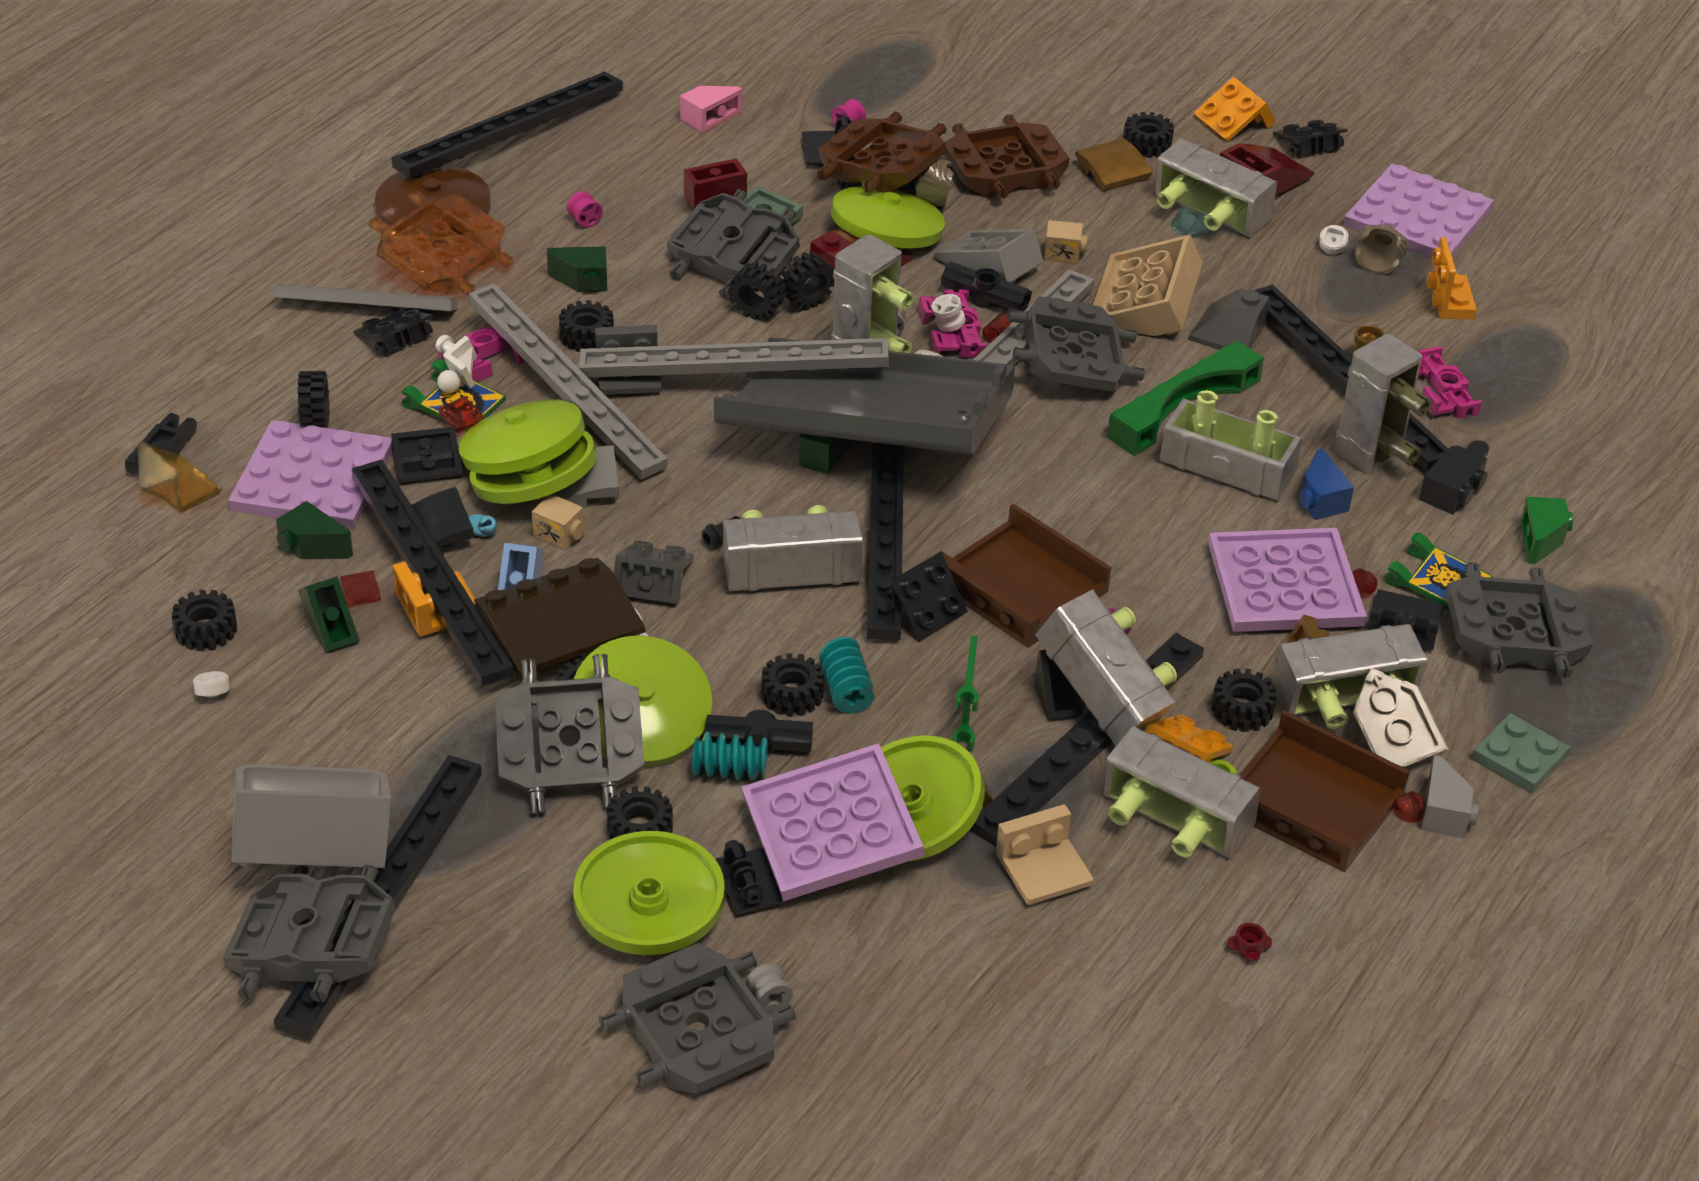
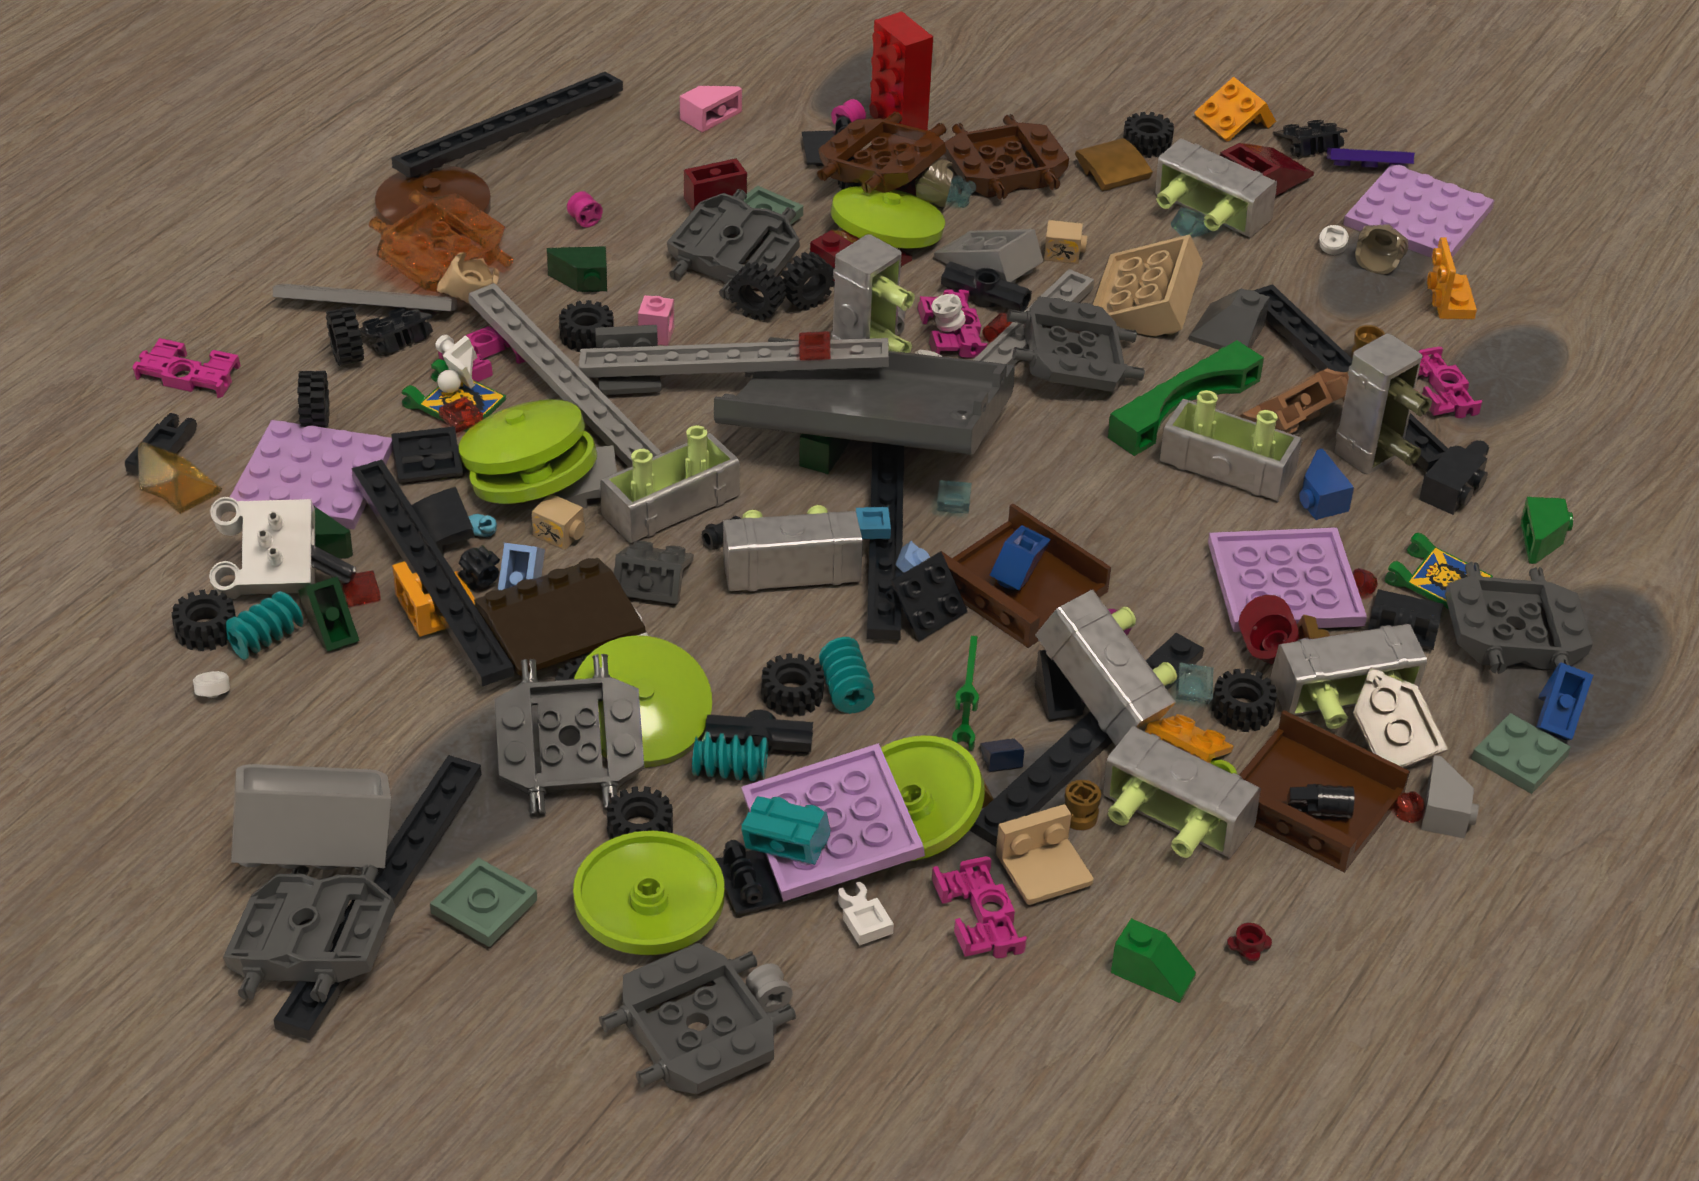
(165, 363): none -> dark pink piece
(261, 622): none -> teal piece
(275, 548): none -> white piece
(345, 336): none -> black tyre
(465, 277): none -> tan hair
(478, 567): none -> black gear
(483, 902): none -> sand green plate
(659, 312): none -> bright pink brick
(670, 485): none -> flat silver piece
(786, 829): none -> teal brick
(814, 345): none -> clear red tile
(864, 918): none -> white plate
(874, 522): none -> dark azure plate
(901, 70): none -> red brick
(911, 556): none -> light blue plate
(954, 496): none -> clear light blue plate
(967, 189): none -> clear light blue plate
(992, 927): none -> dark pink piece
(1002, 754): none -> dark blue slope
(1019, 558): none -> blue slope
(1082, 801): none -> pearl gold wheel
(1152, 961): none -> green slope
(1194, 683): none -> clear light blue plate
(1265, 625): none -> dark red piece
(1303, 400): none -> medium nougat bracket
(1324, 800): none -> black hinge
(1369, 157): none -> dark purple plate
(1563, 701): none -> blue slope

